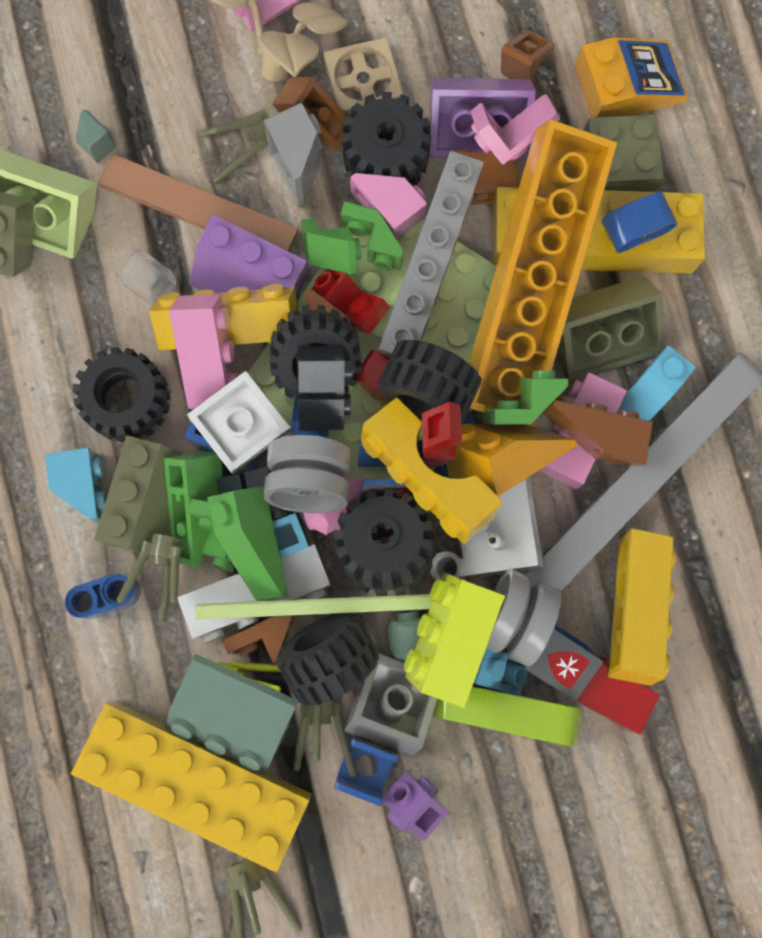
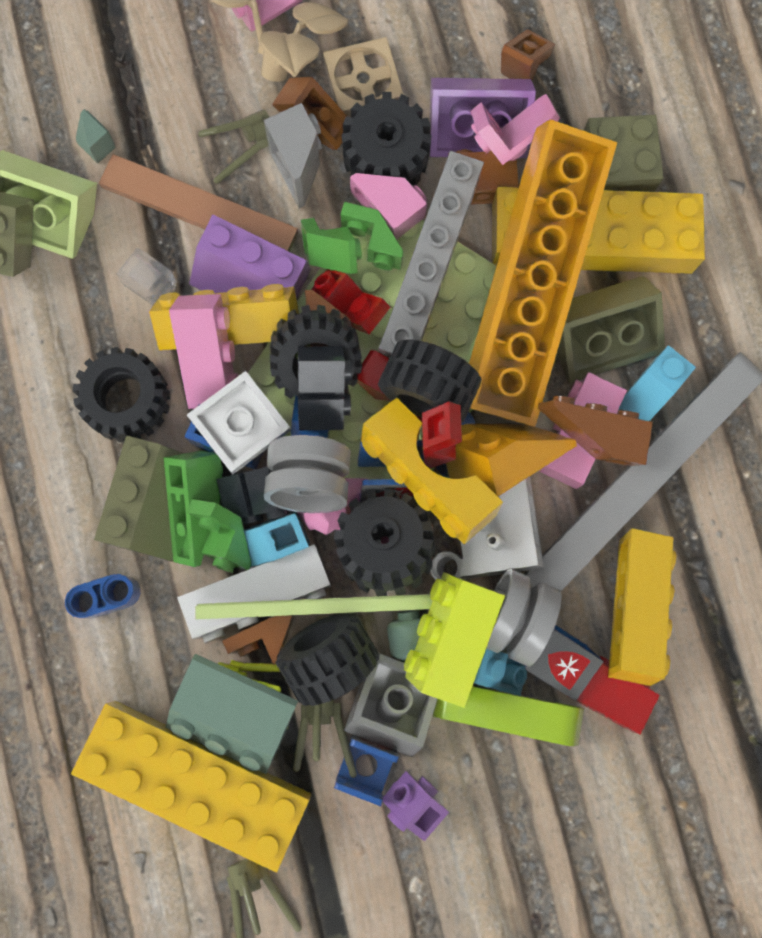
(76, 480): medium azure slope -> none
(164, 553): olive plant -> none
(247, 535): bright green slope -> none
(535, 397): bright green slope -> none
(628, 76): light orange slope -> none
(639, 222): blue beam -> none

